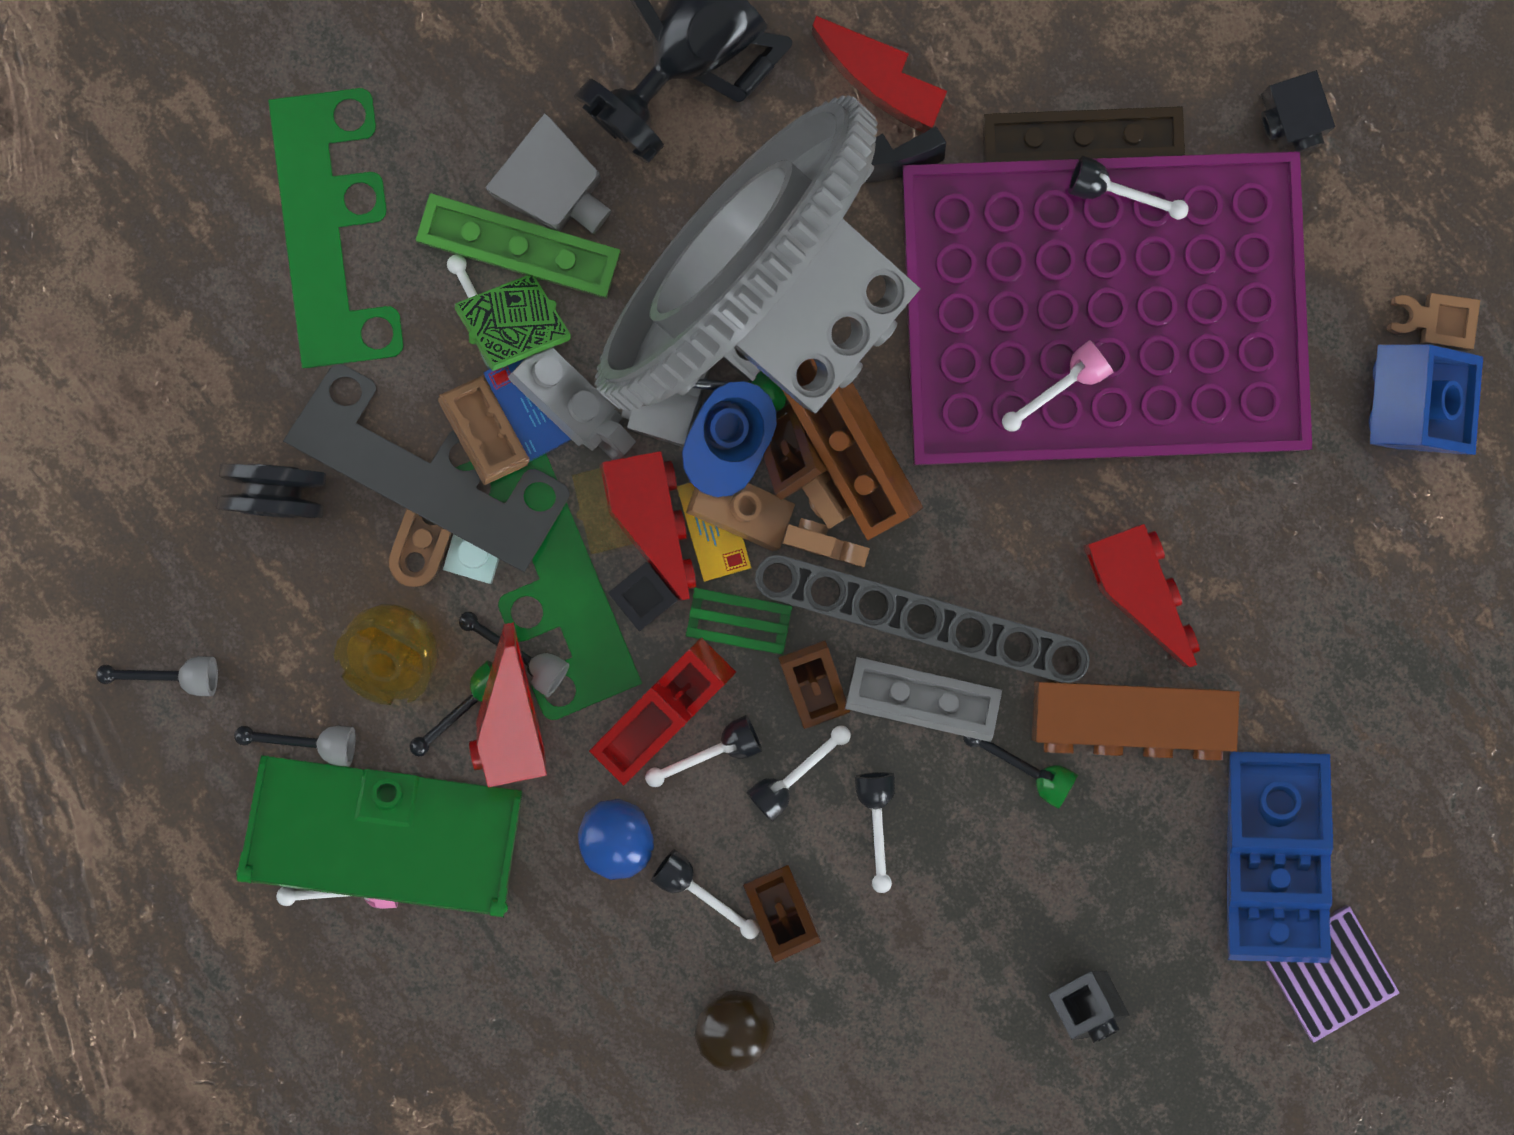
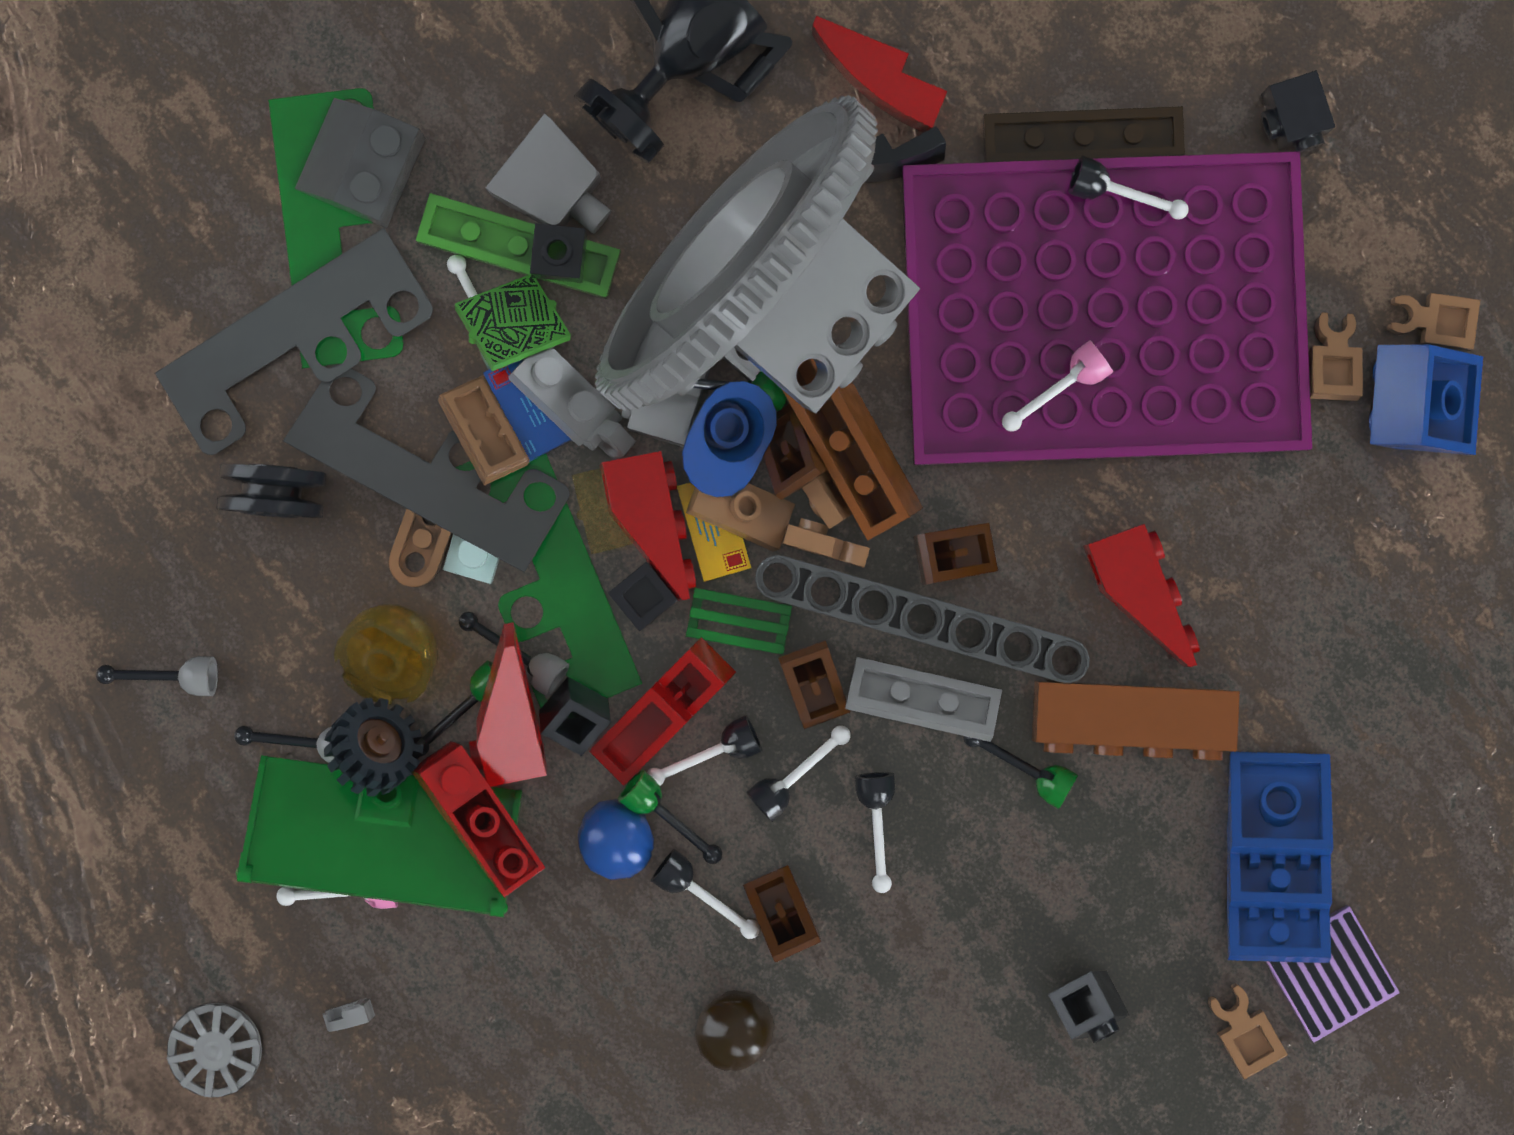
(214, 1050): none -> light grey wheel
(291, 319): none -> dark grey piece
(348, 1015): none -> light grey tile
(361, 161): none -> dark grey slope
(373, 747): none -> black wheel
(478, 817): none -> red slope
(568, 268): none -> black plate
(574, 716): none -> black plate
(644, 796): none -> hinge
(955, 553): none -> reddish brown slope
(1248, 1038): none -> medium nougat plate
(1335, 367): none -> medium nougat plate

